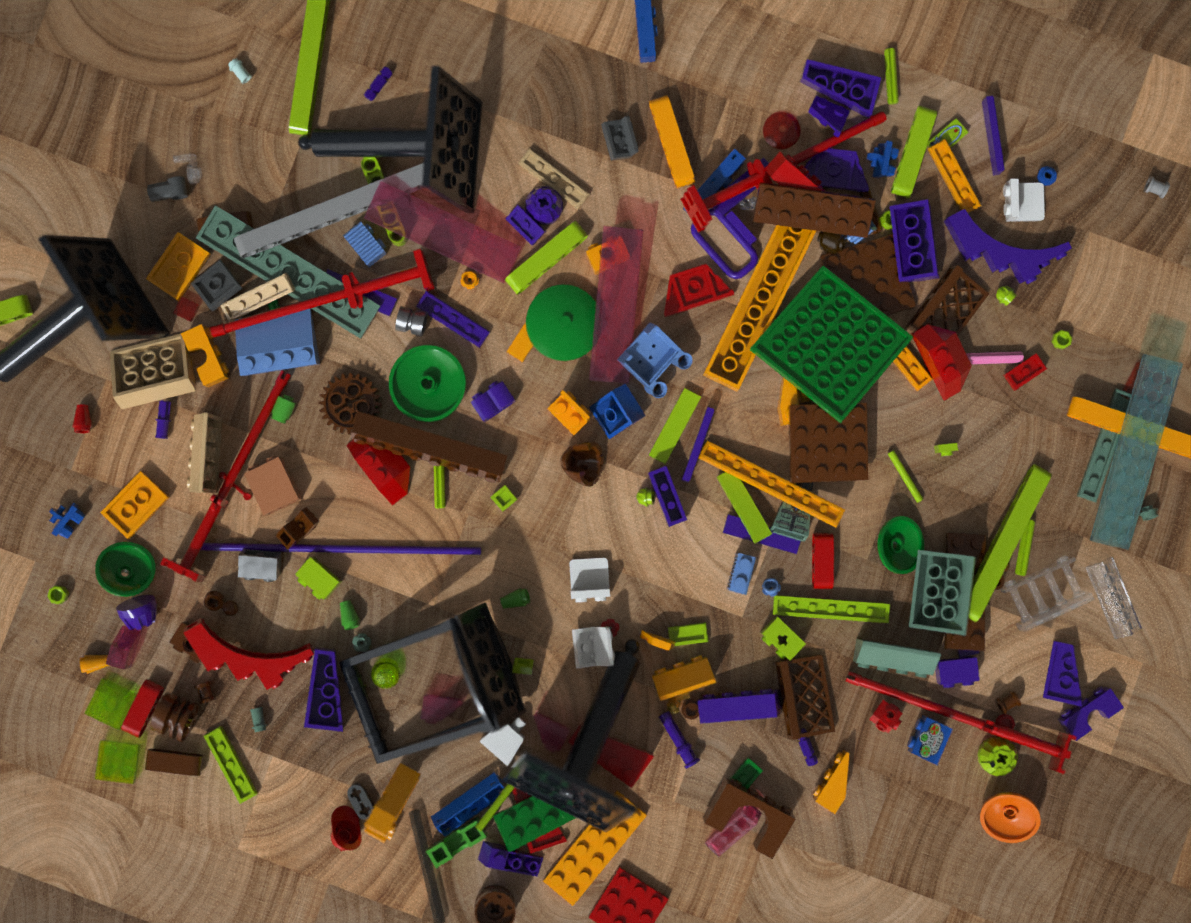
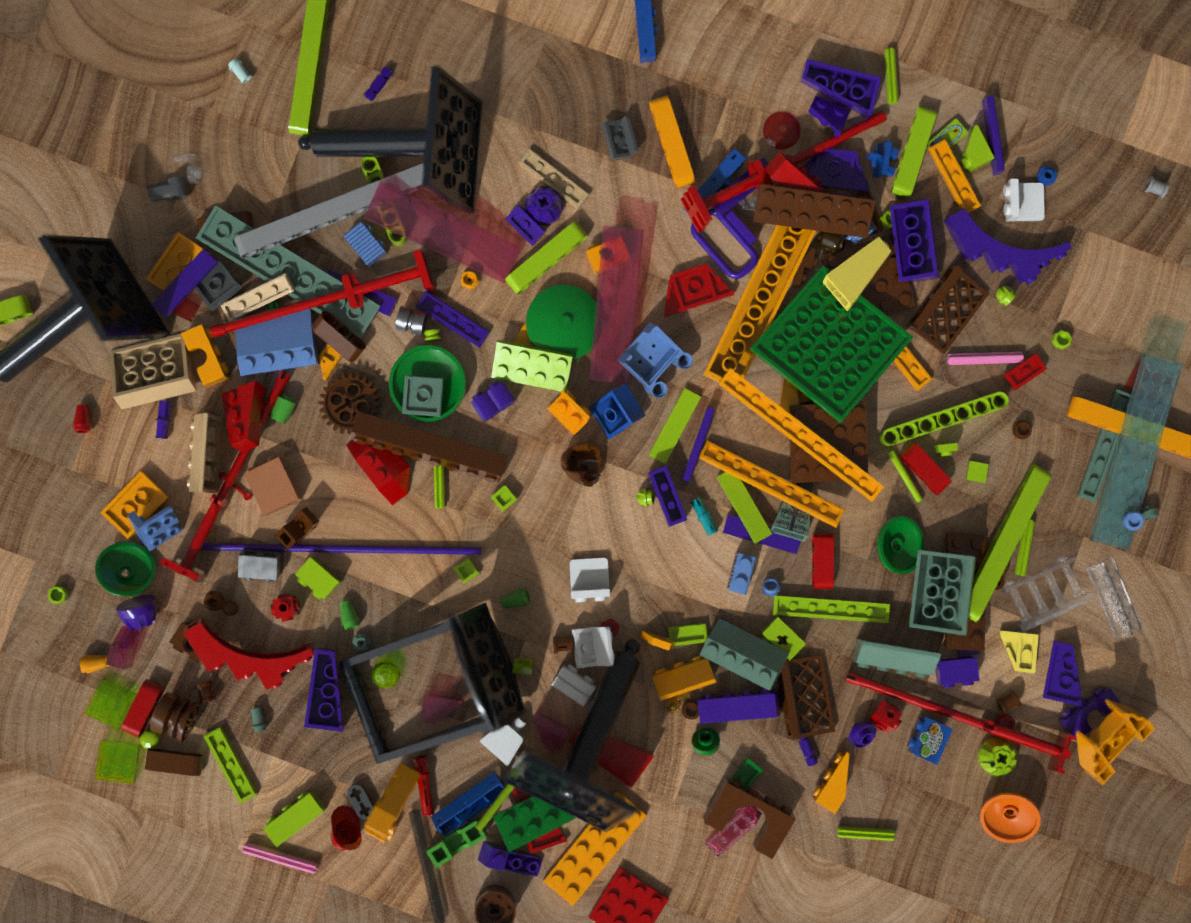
(61, 527): blue hips -> none
(150, 739): none -> lime tile
(157, 528): none -> medium blue bracket
(184, 283): none -> dark purple tile
(243, 414): none -> red wedge
(280, 857): none -> bright pink axle
(291, 603): none -> red brick
(294, 817): none -> lime brick
(328, 360): none -> light orange tile
(338, 336): none -> reddish brown beam
(422, 396): none -> sand green tile
(427, 809): none -> red pin
(432, 335): none -> lime bush
(466, 570): none -> lime tile
(531, 365): none -> plate
(563, 644): none -> reddish brown bush
(573, 684): none -> white brick
(683, 747): dark purple pin -> none
(704, 516): none -> teal pin
(705, 741): none -> green plate
(744, 654): none -> sand green slope
(800, 434): none -> light orange plate
(806, 264): none -> reddish brown slope
(854, 274): none -> light yellow slope
(862, 734): none -> dark purple plate
(865, 833): none -> lime axle
(925, 468): none -> red beam
(943, 358): red wedge -> none
(952, 418): none -> lime beam
(976, 150): none -> lime slope
(977, 471): none -> lime tile
(1021, 429): none -> reddish brown plate
(1021, 650): none -> light yellow wing
(1111, 739): none -> light orange wedge
(1132, 520): none -> medium blue tile

